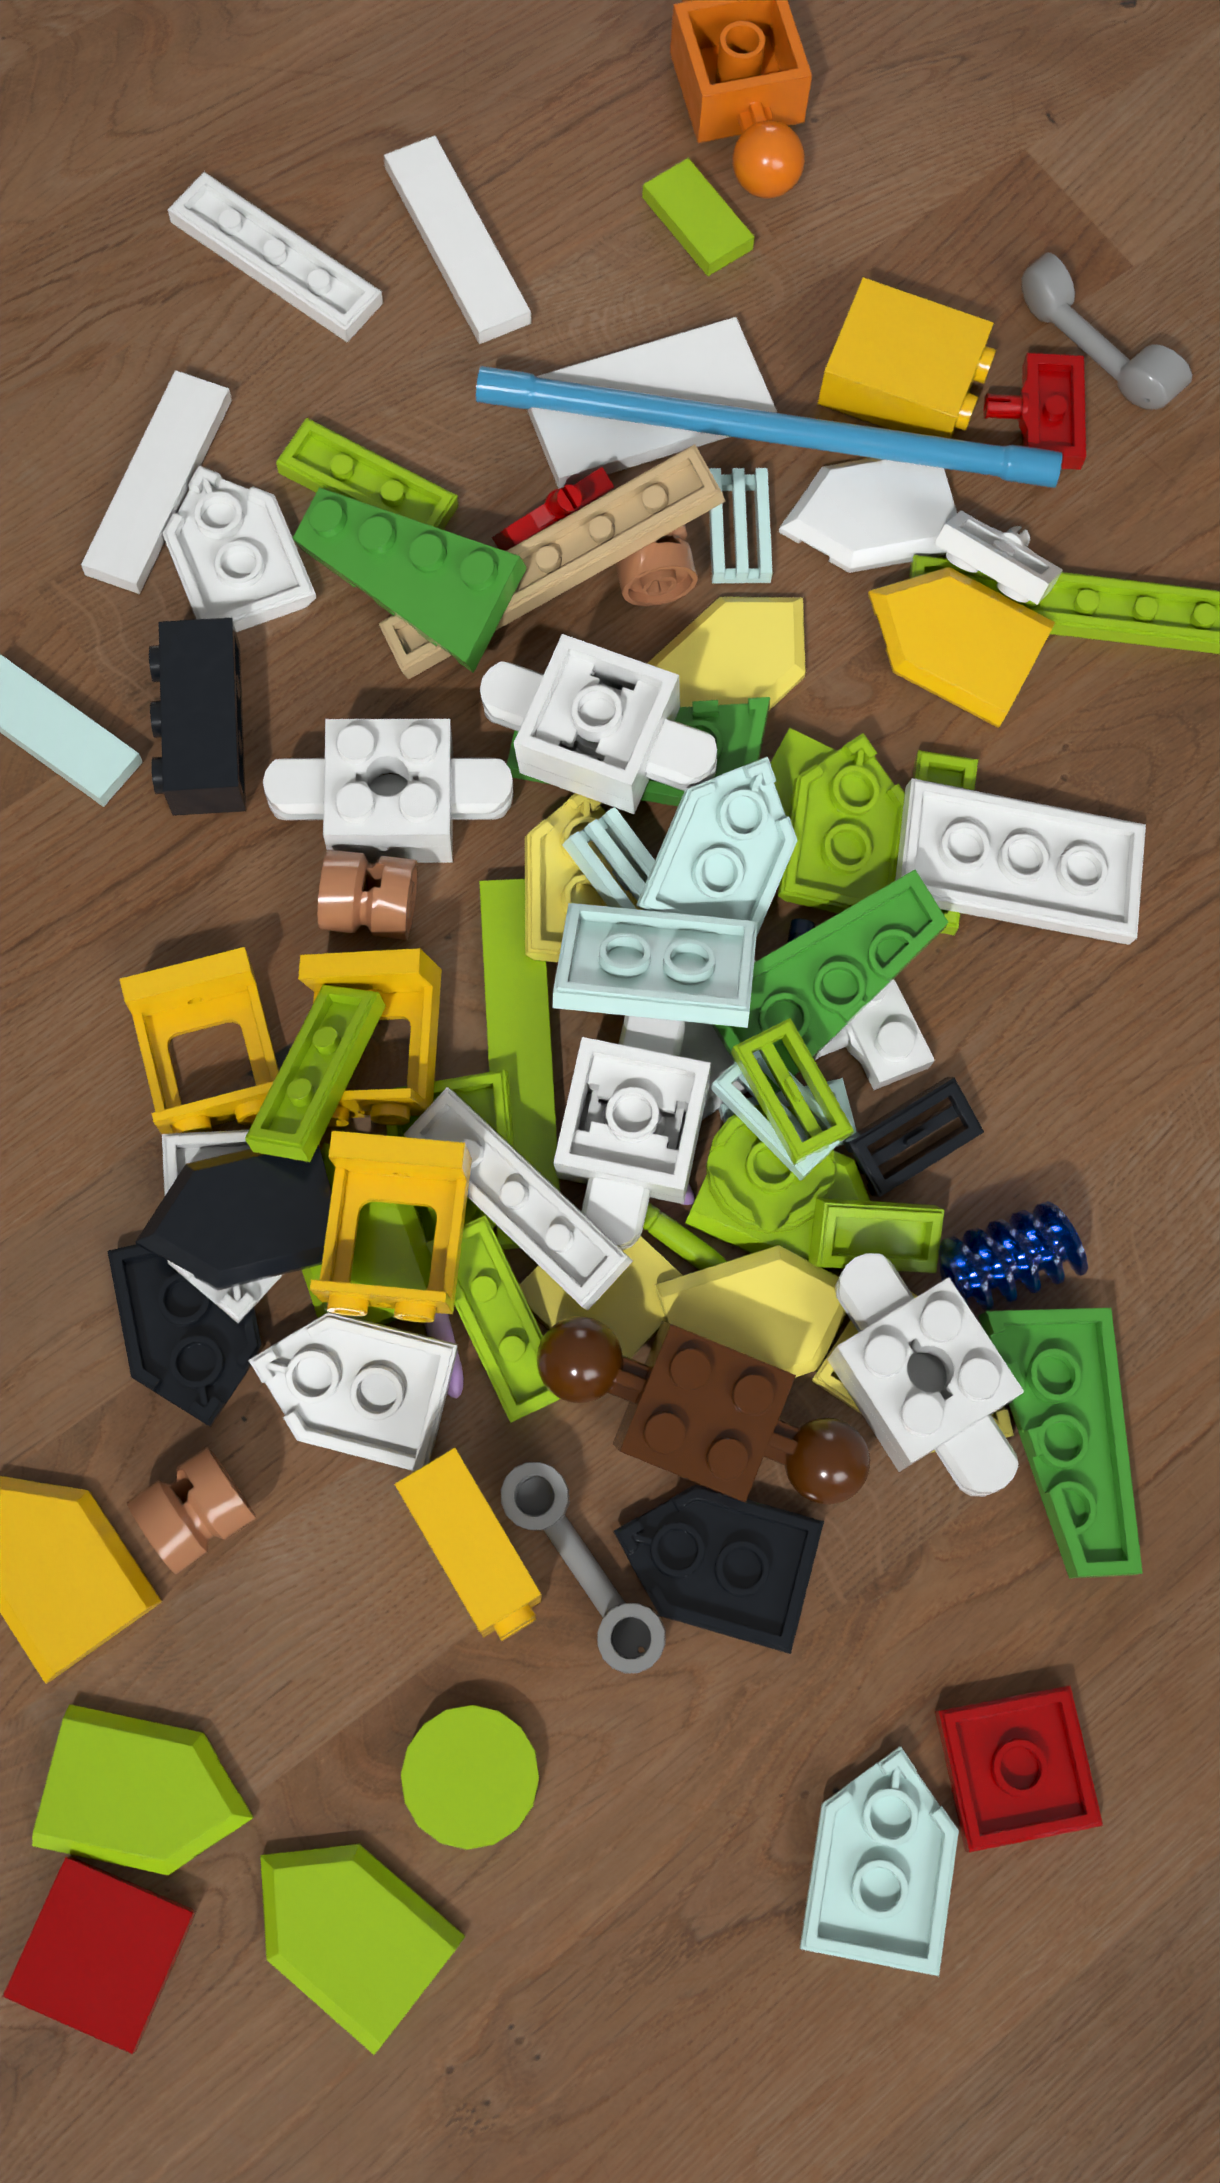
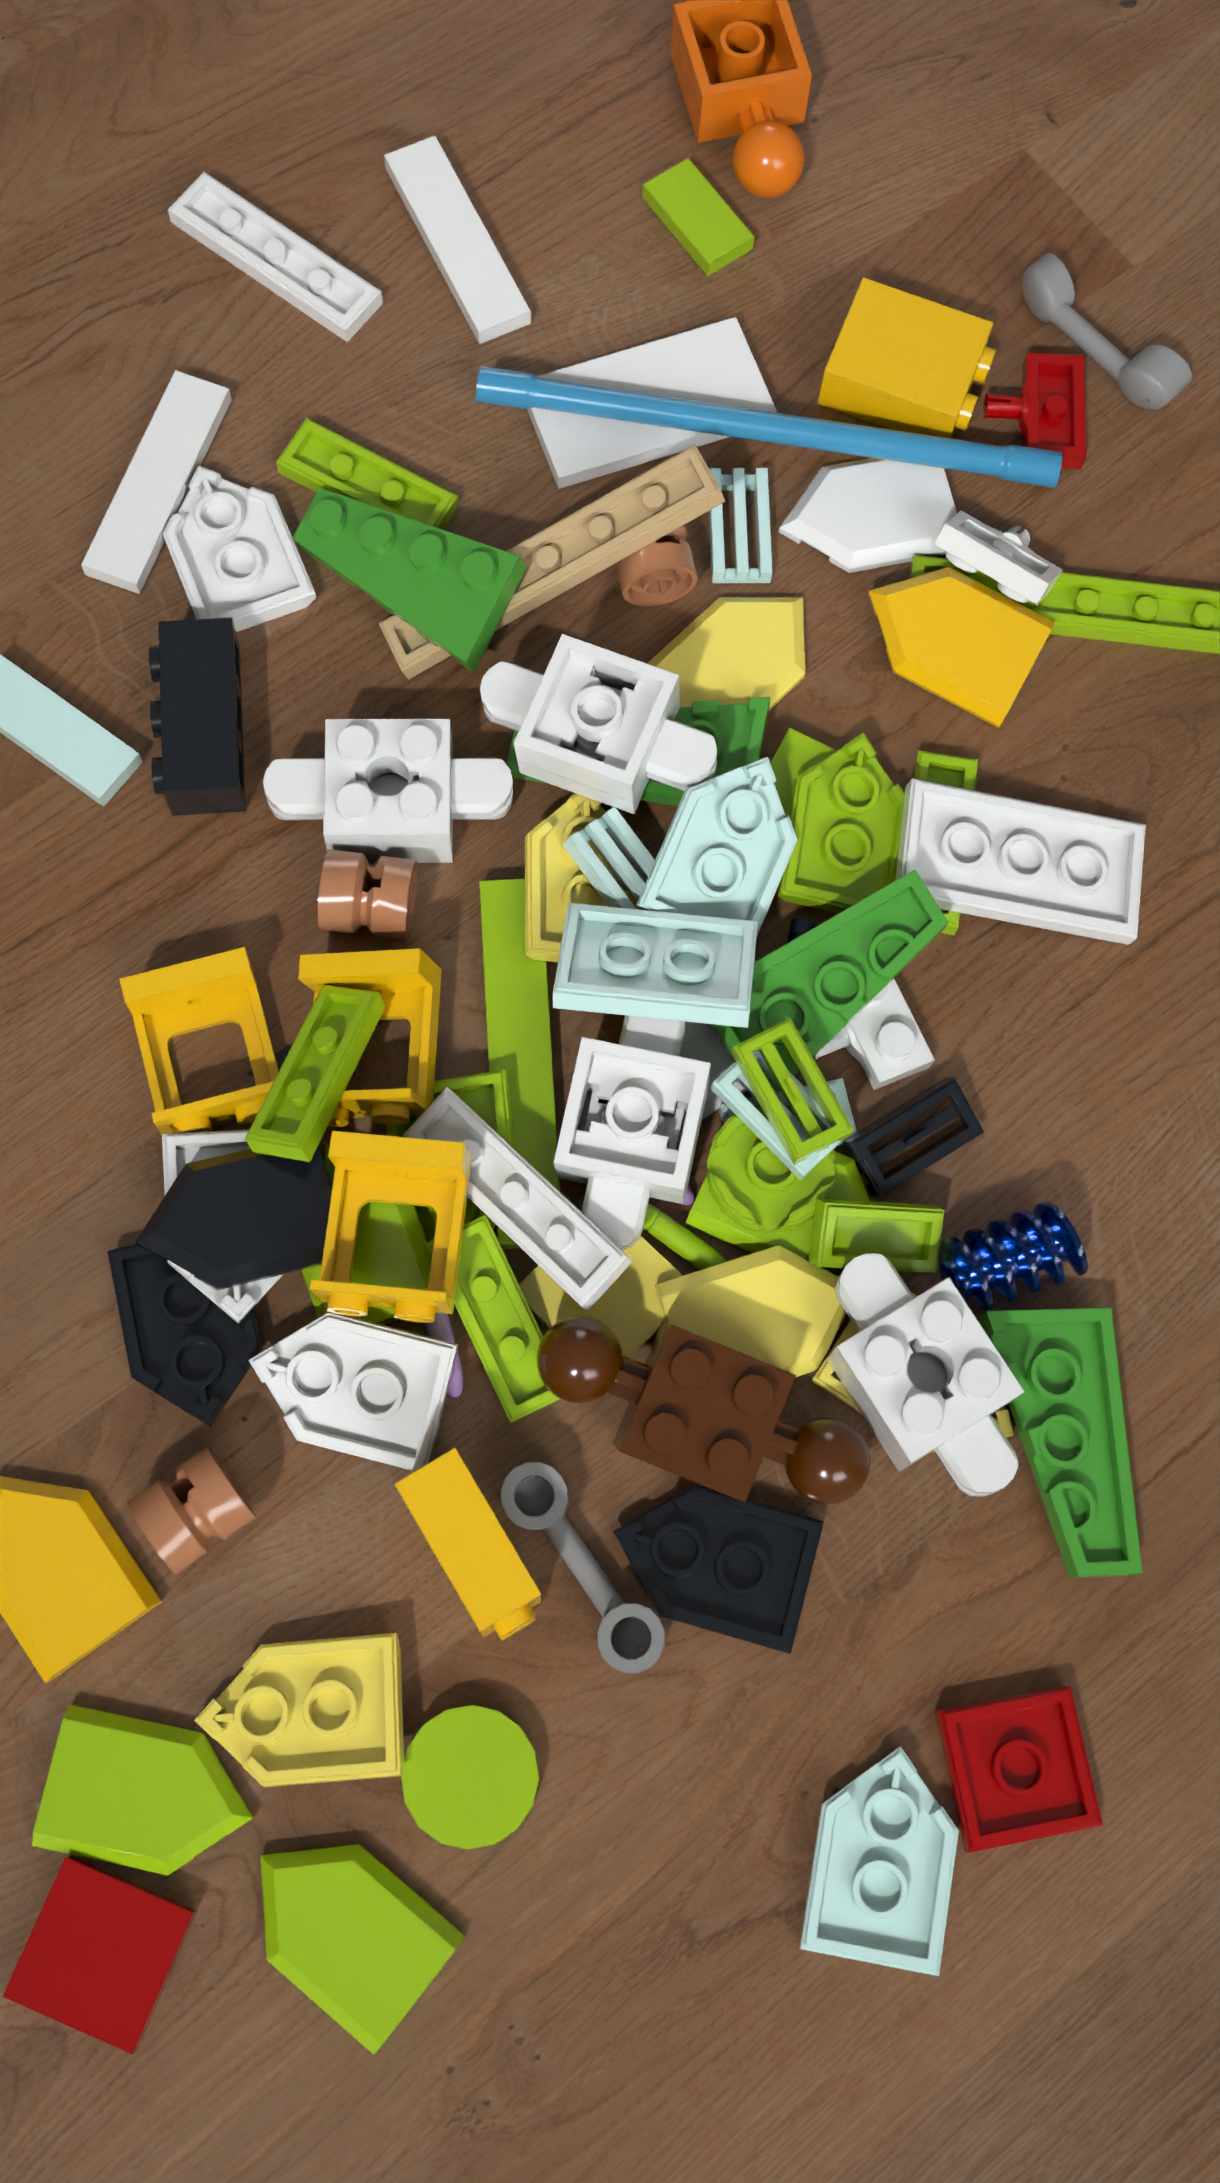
(314, 1711): none -> light yellow tile
(557, 506): red plate -> none

